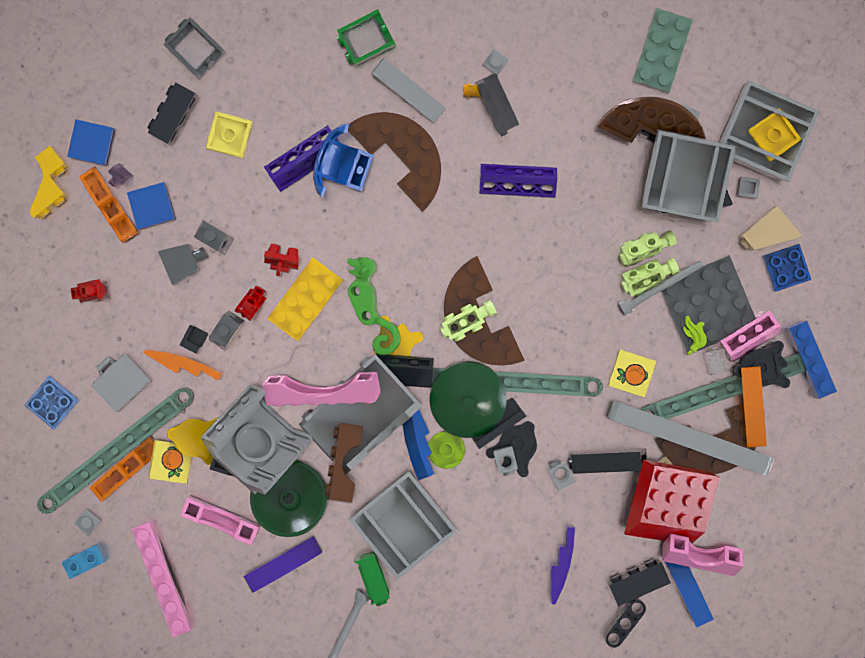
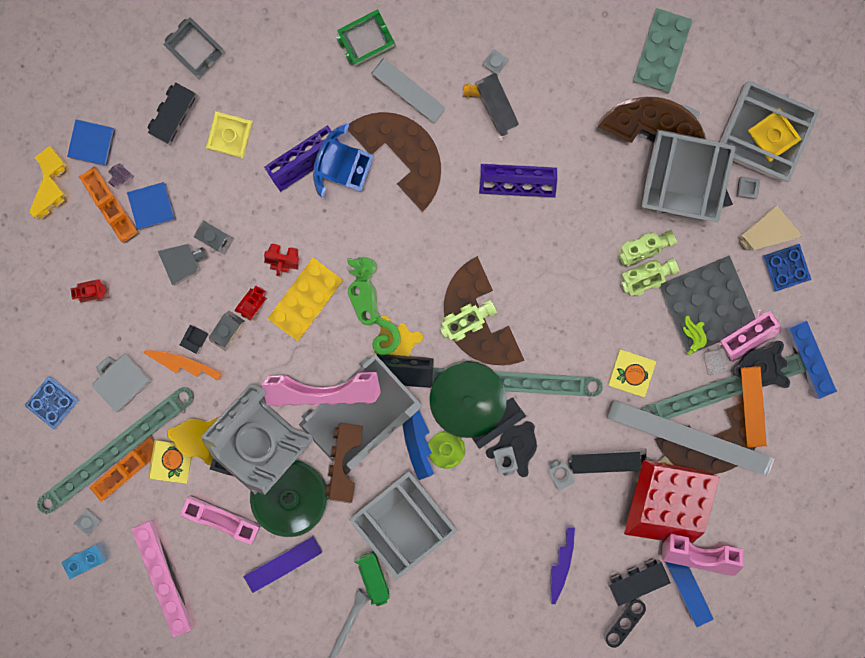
(629, 305): light grey piece -> none

